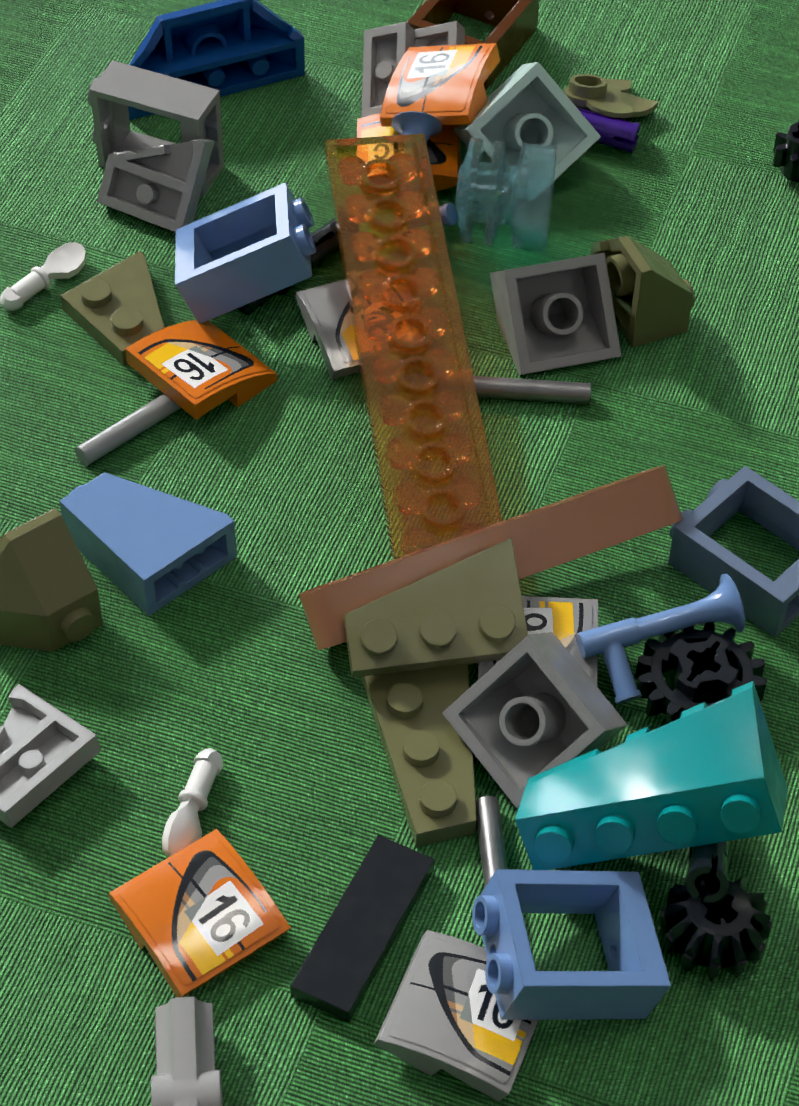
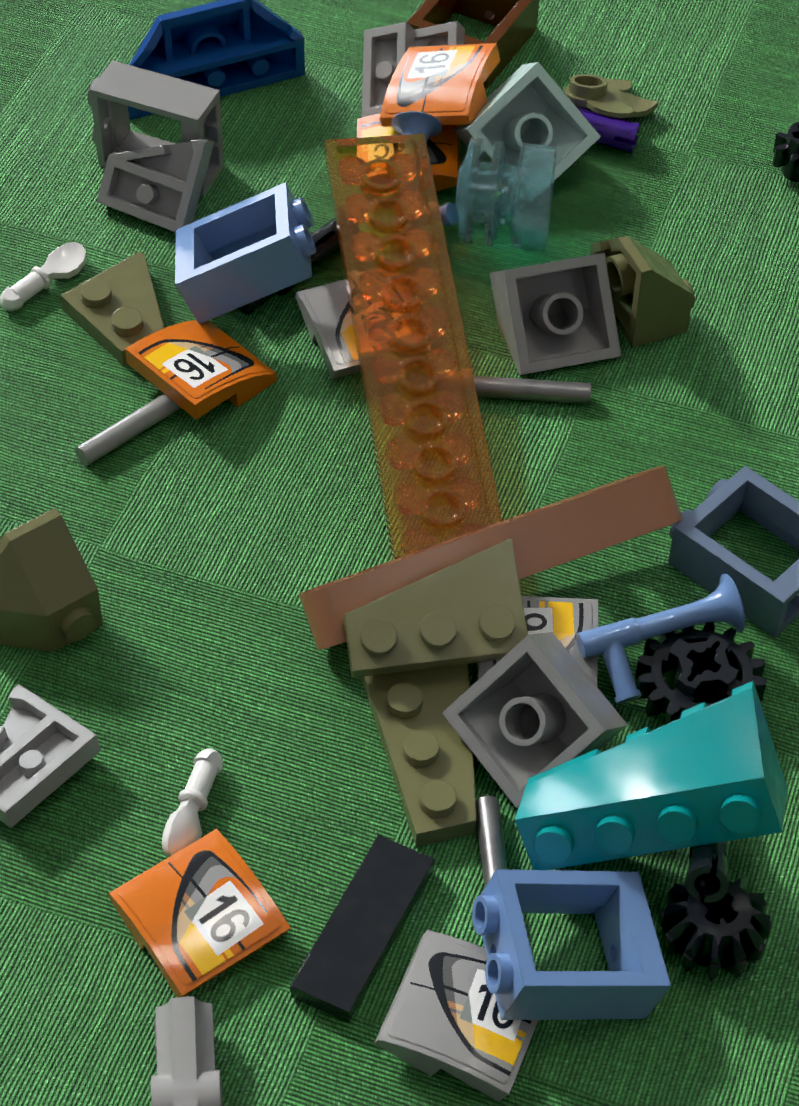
(147, 538): medium blue slope -> none

